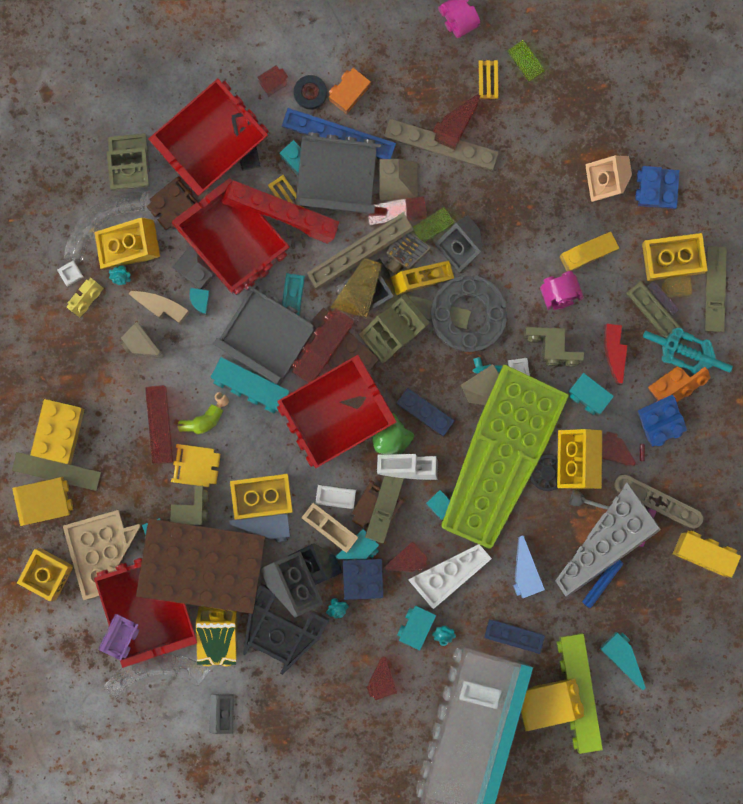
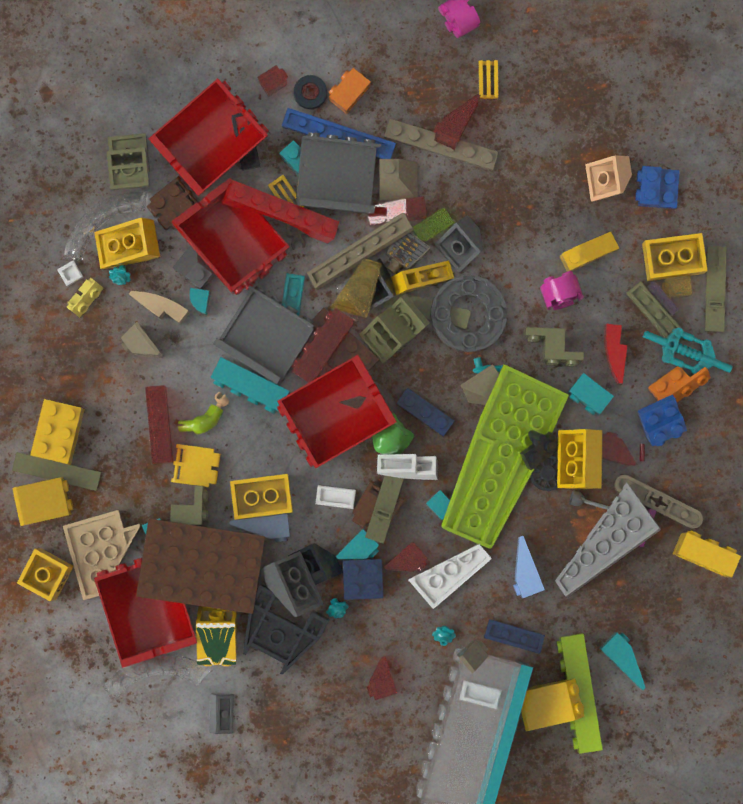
(118, 637): medium lavender hinge -> none
(330, 527): tan slope -> none
(416, 628): teal brick -> none
(473, 655): none -> dark tan slope
(520, 365): white tile -> none
(525, 60): clear neon green plate -> none
(542, 448): none -> black plate
(601, 584): blue axle -> none

